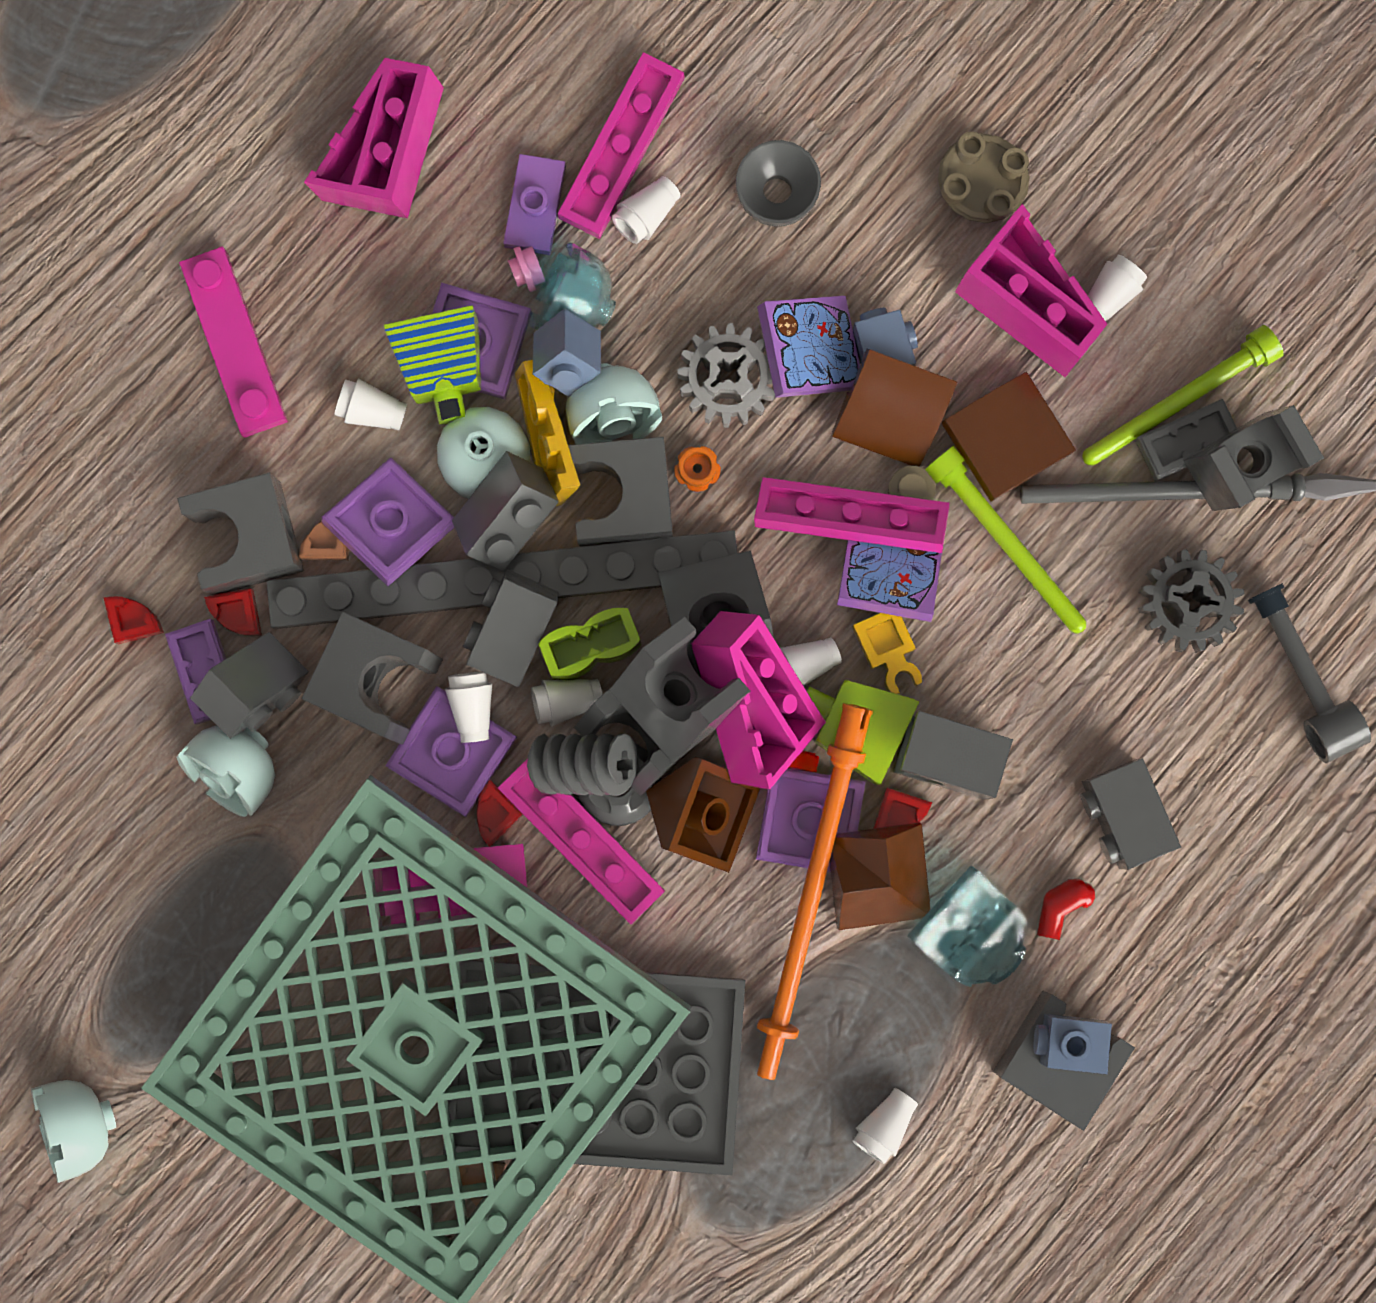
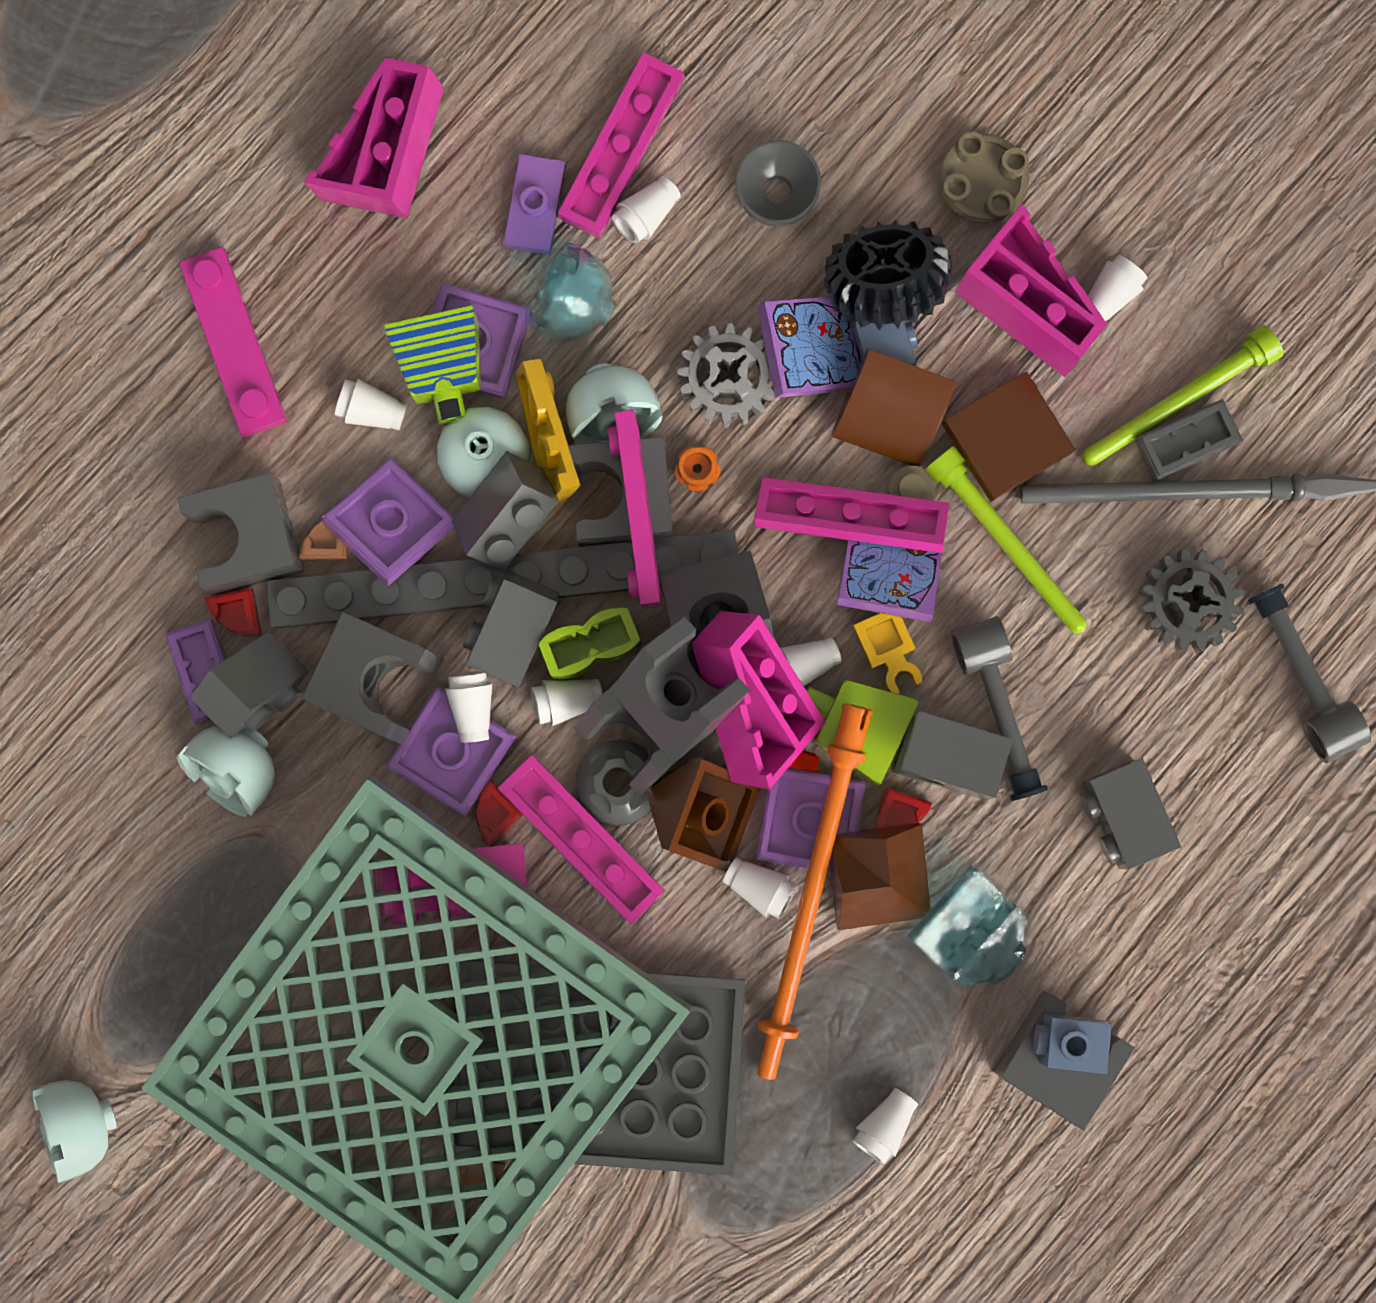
(130, 620): red tile -> none
(526, 268): bright pink plate -> none
(566, 352): sand blue brick -> none
(583, 764): dark grey piece -> none
(626, 442): none -> dark pink plate
(760, 887): none -> white cone
(888, 274): none -> black gear
(982, 649): none -> dark grey piece
(1060, 902): red arm -> none
(1278, 447): dark grey piece -> none

